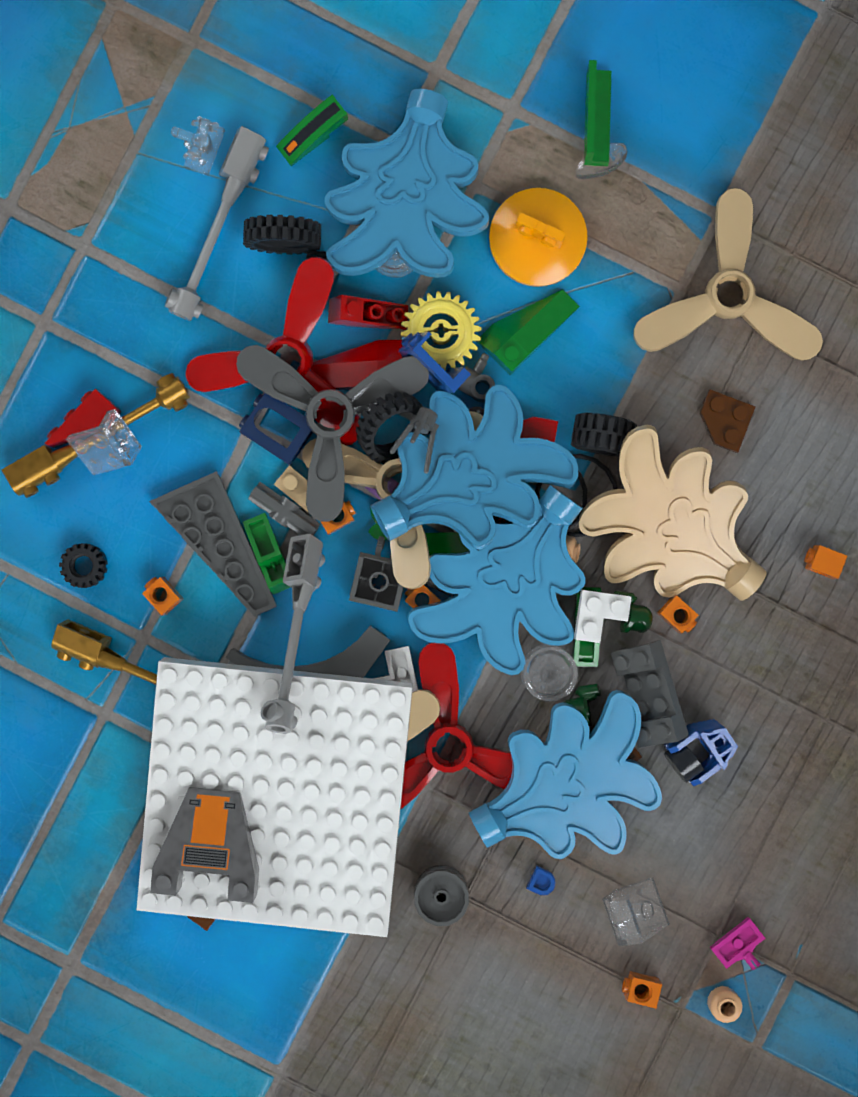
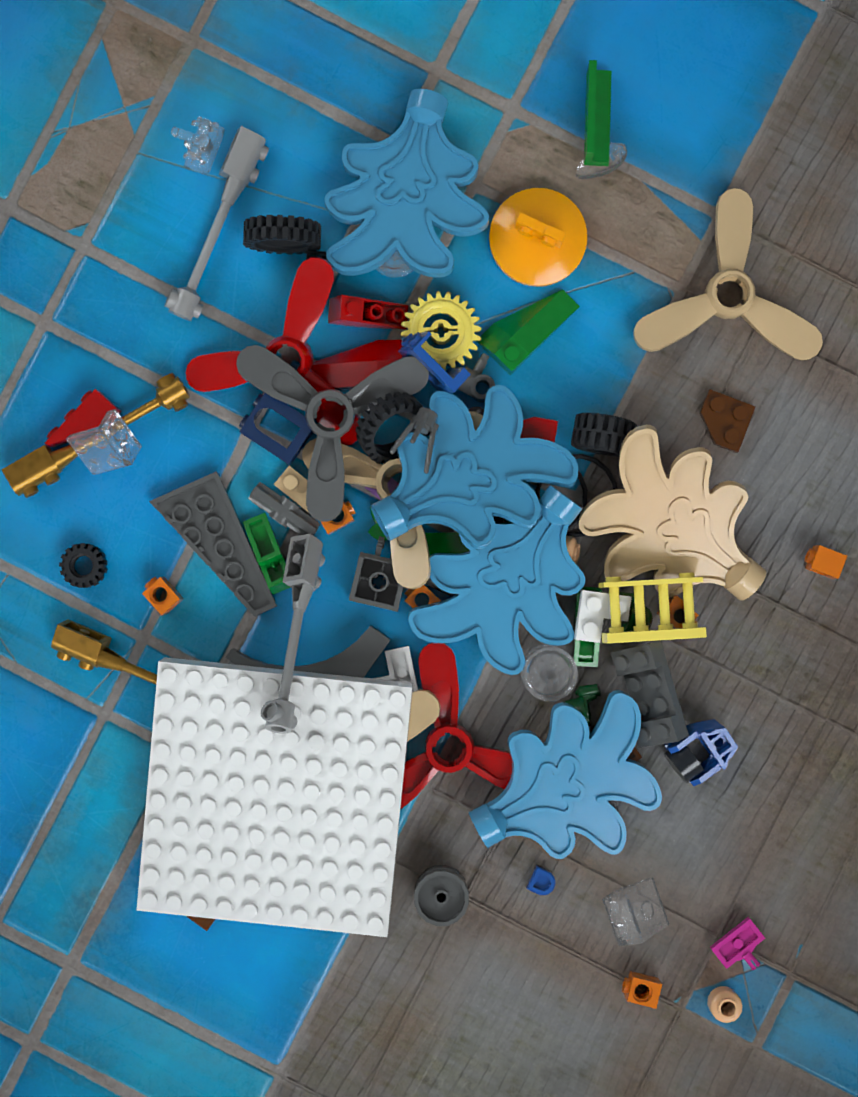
(209, 838): flat silver wedge -> none
(312, 130): green slope -> none
(641, 630): none -> light yellow fence

